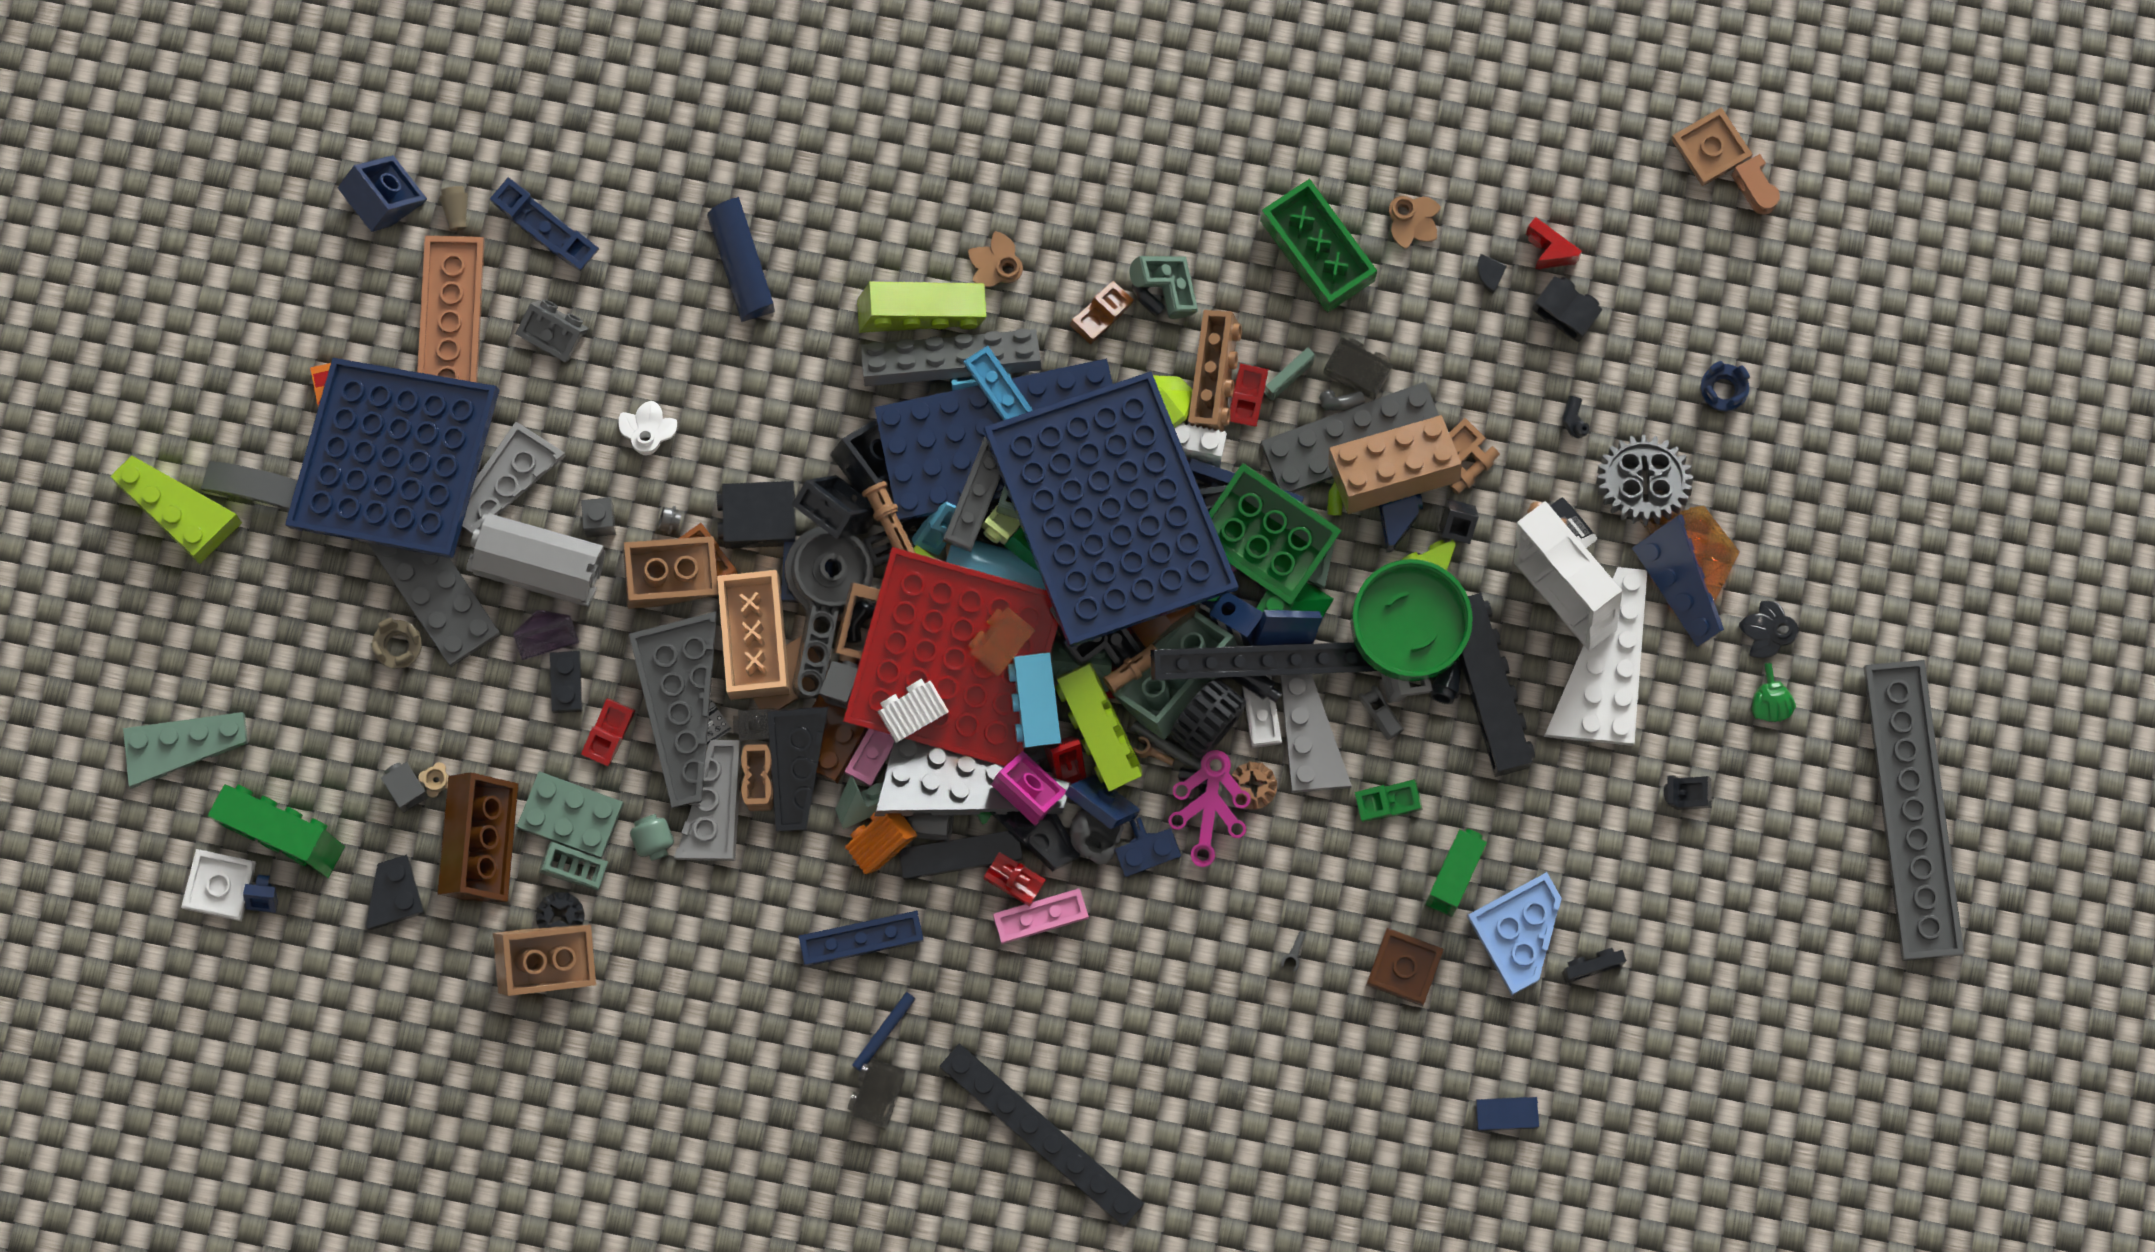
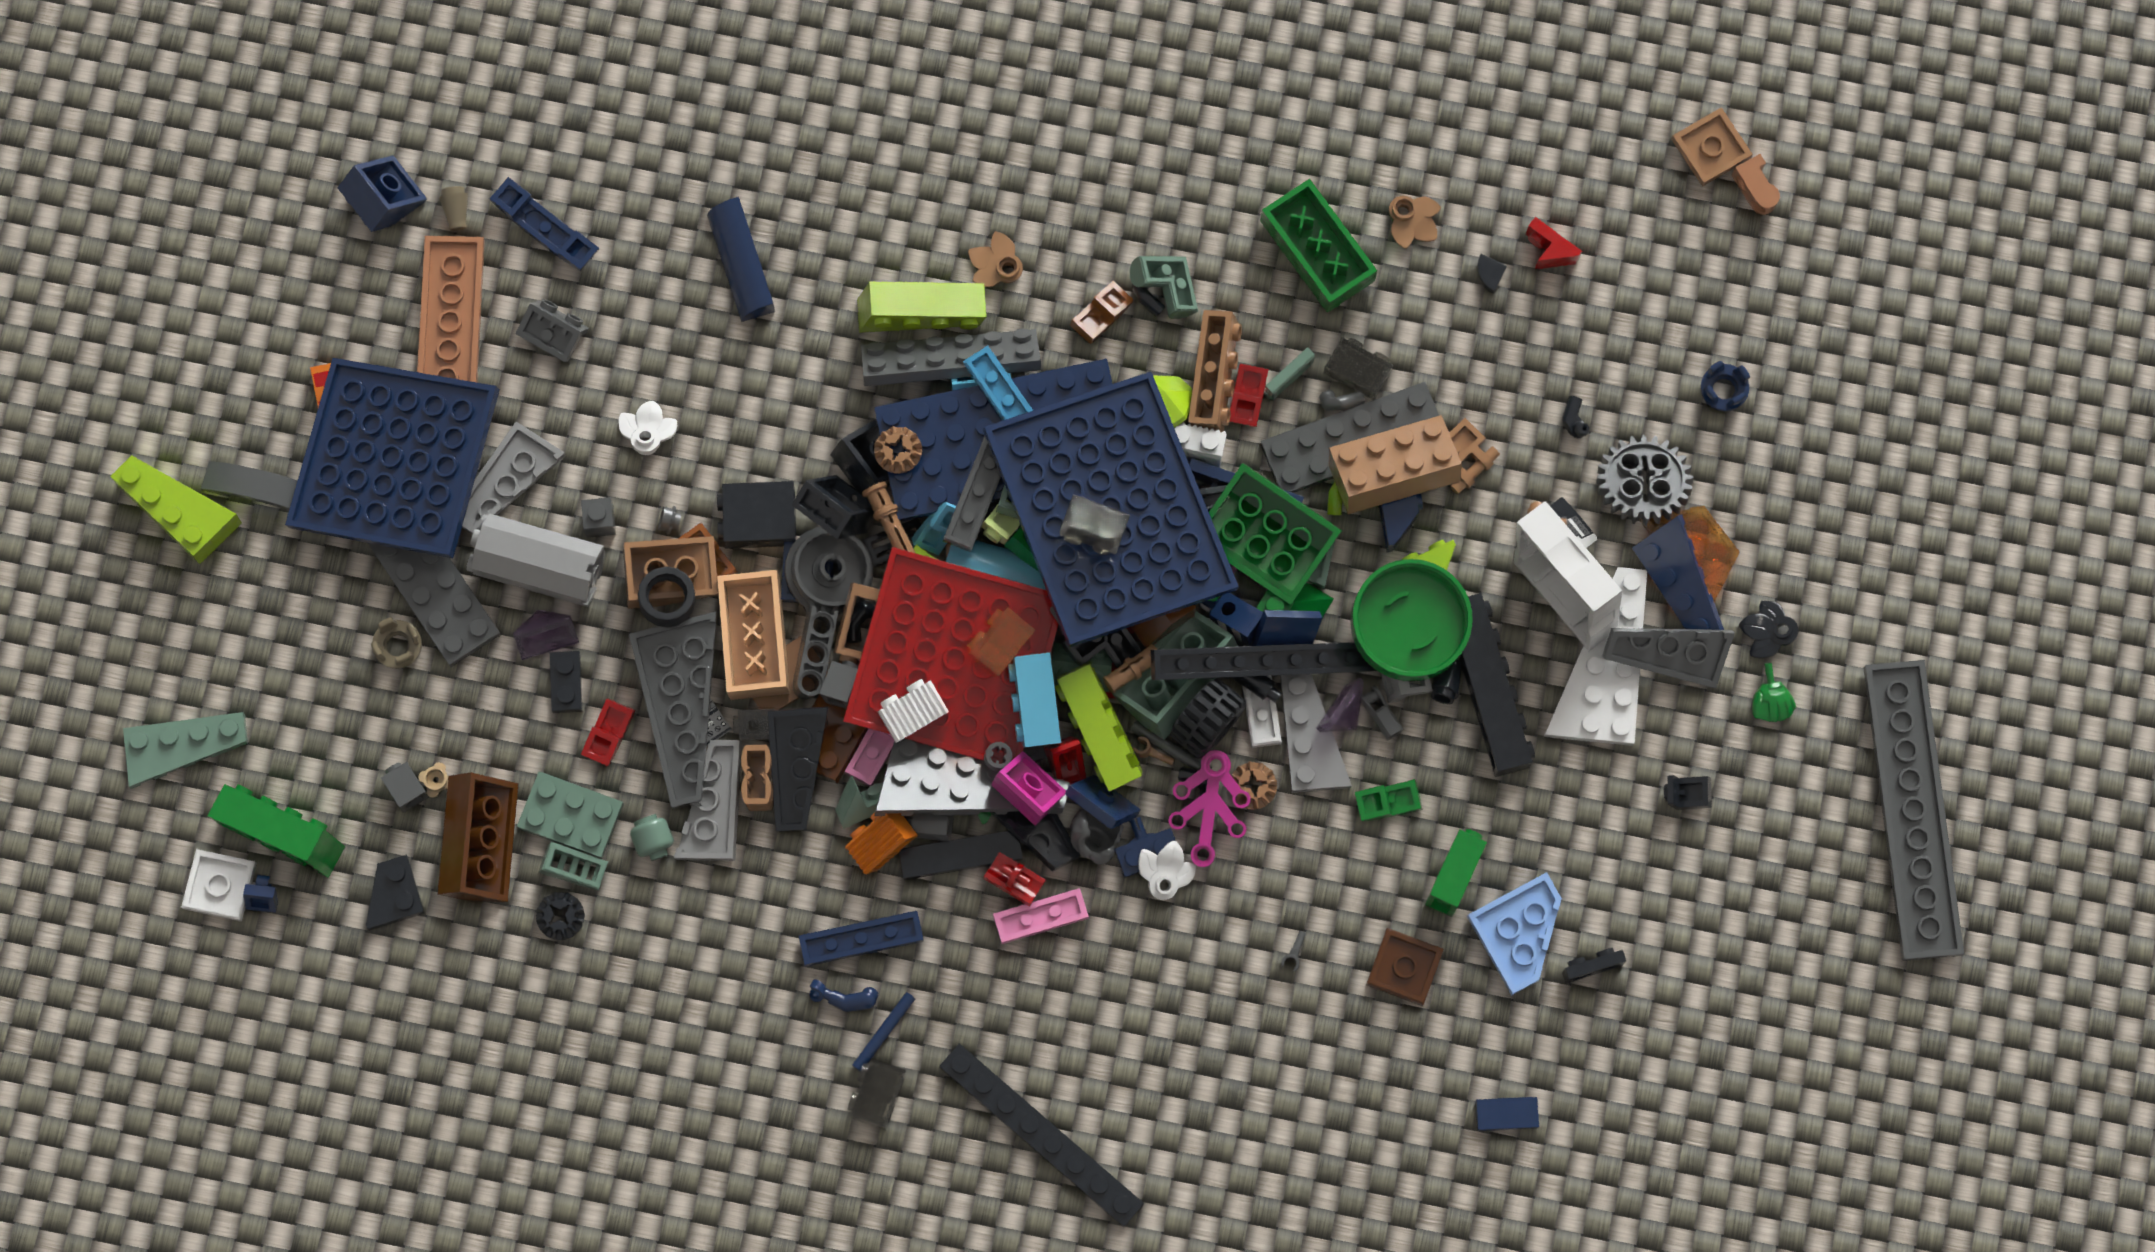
(544, 959): medium nougat slope -> none
(660, 575): none -> black tyre
(846, 1003): none -> dark blue arm
(904, 461): none -> medium nougat gear
(989, 753): none -> dark grey bush
(1094, 525): none -> clear smoke brick
(1166, 865): none -> white plate
(1345, 709): none -> clear purple slope
(1458, 521): black brick -> none
(1567, 308): black brick -> none
(1677, 653): none -> dark grey wing

